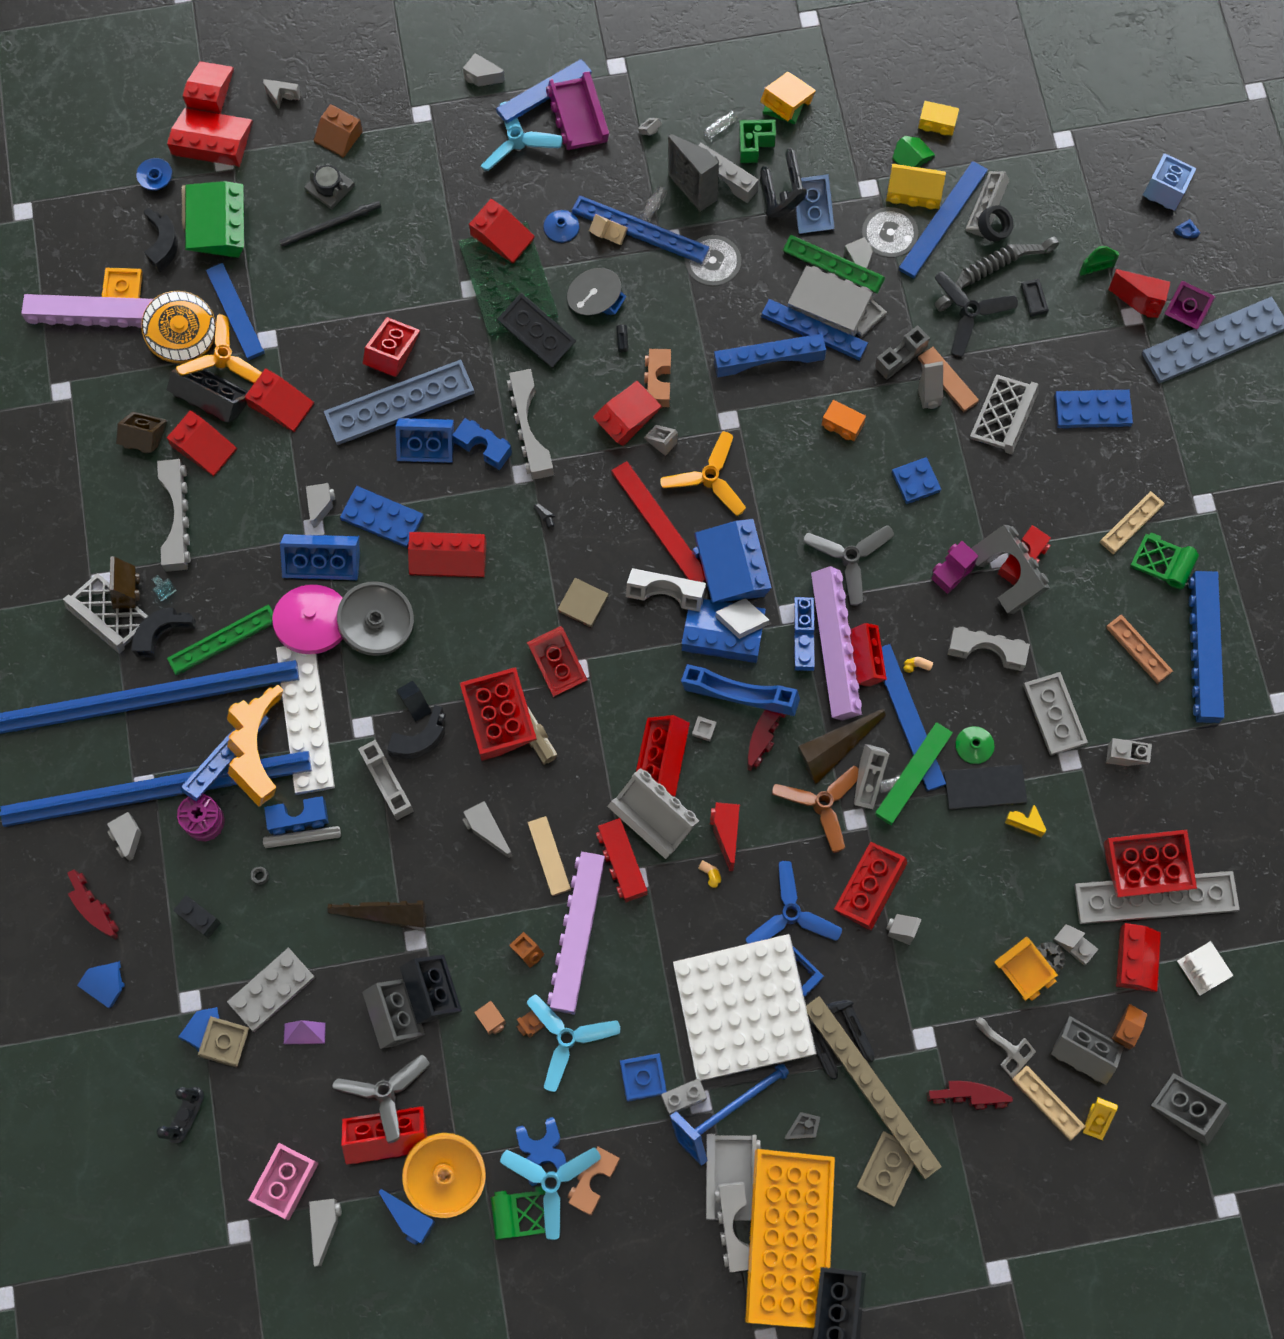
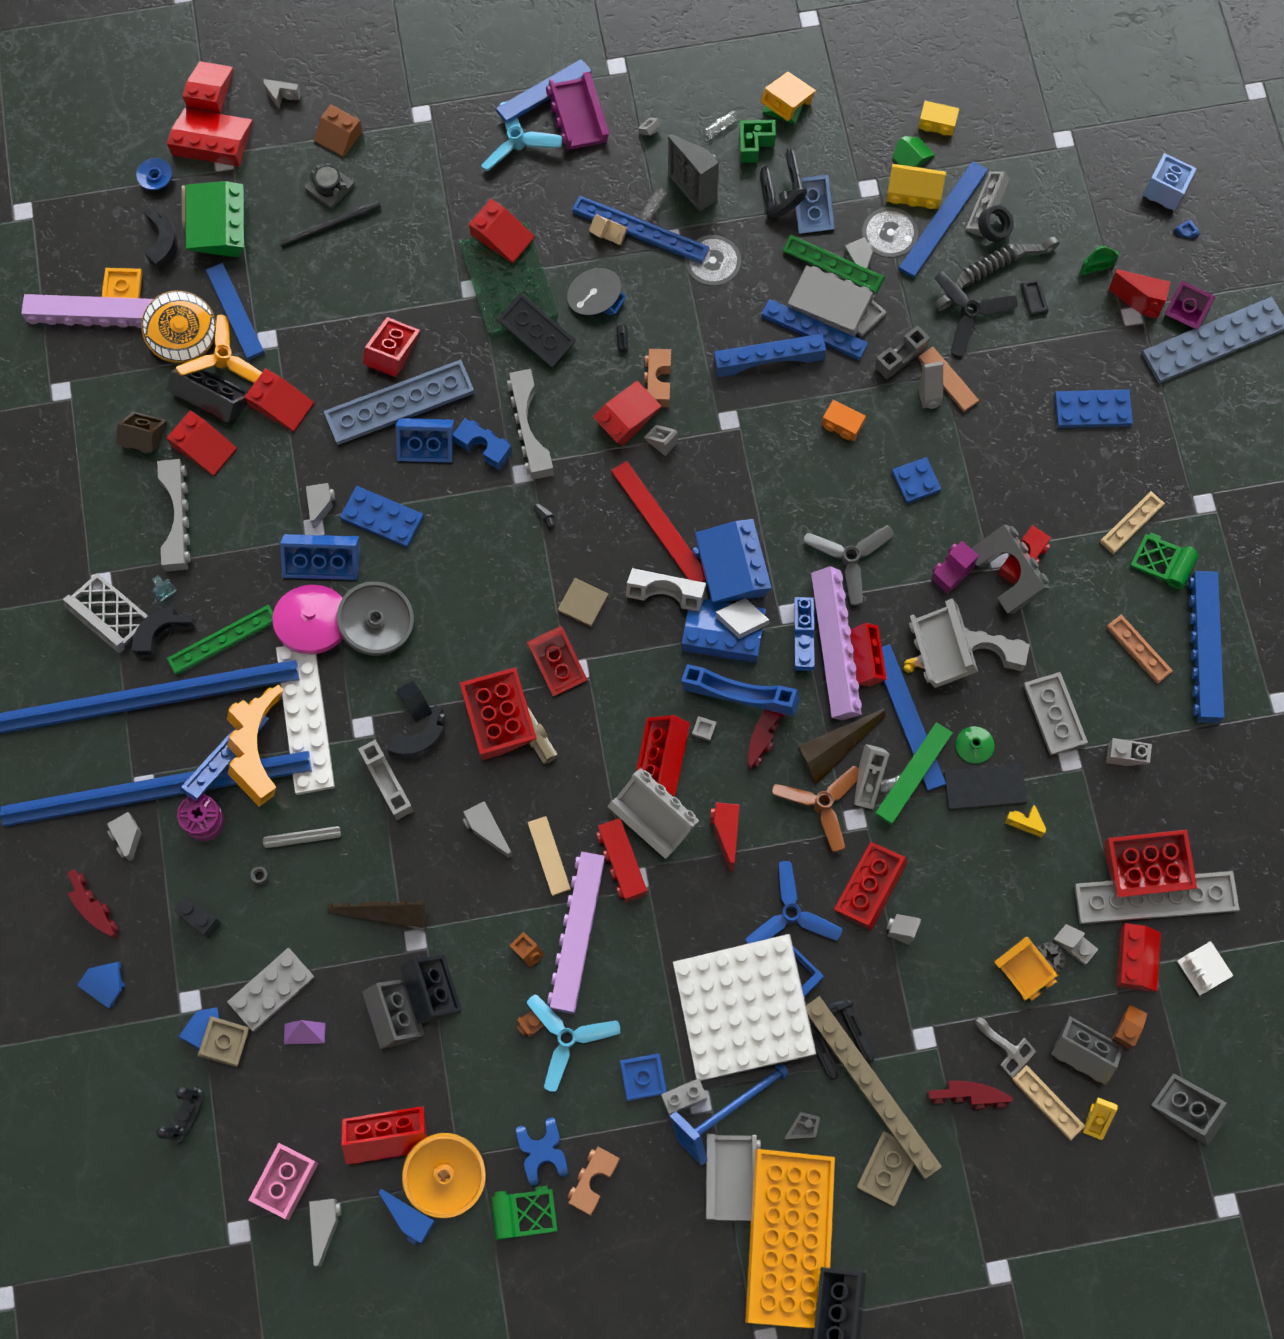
(123, 584): dark brown slope -> none
(313, 816): blue arch -> none
(387, 1106): dark grey piece -> none
(447, 554): red slope -> none
(482, 72): light grey slope -> none
(490, 1018): nougat brick -> none
(537, 1175): medium azure piece -> none
(563, 232): blue dish -> none
(712, 872): arm -> none
(718, 485): light orange piece -> none
(732, 1199): light grey arch -> none
(740, 182): light grey arch -> none
(943, 645): none -> light grey panel
(1020, 414): light grey fence -> none

